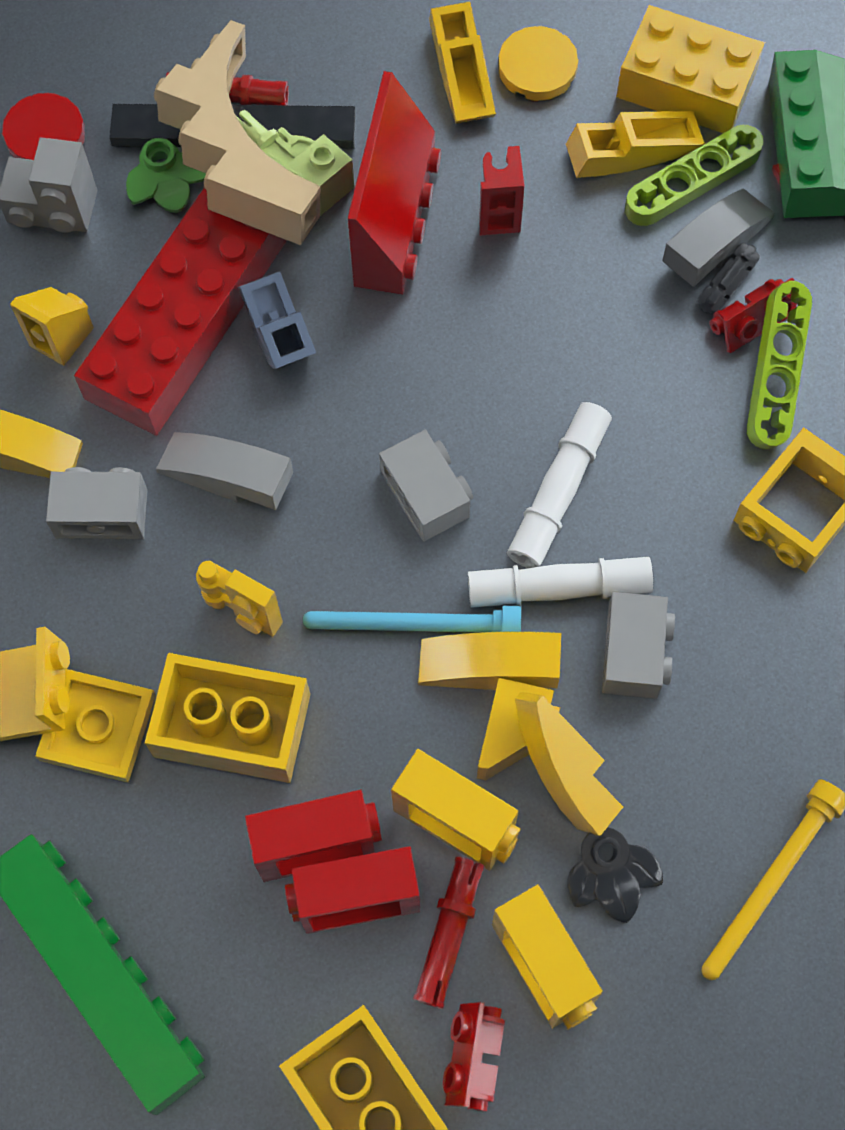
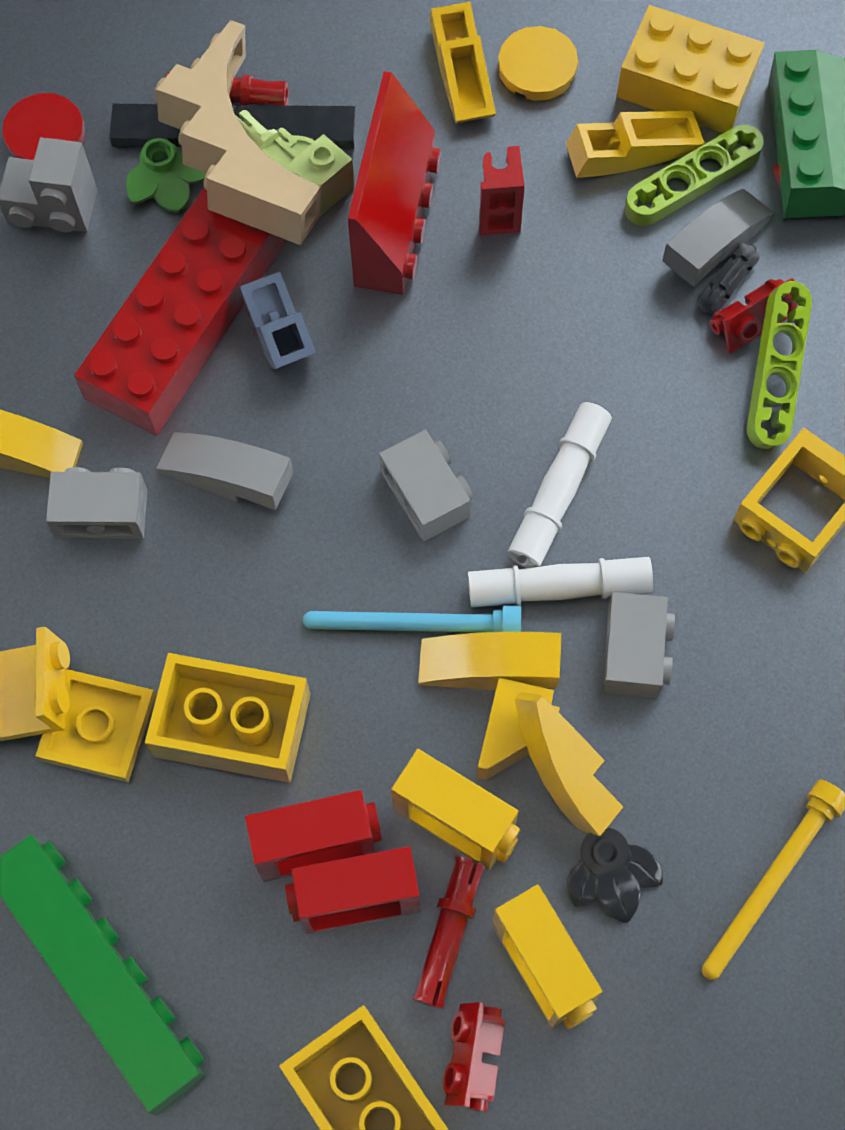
(53, 322): yellow slope -> none
(251, 601): yellow plate -> none

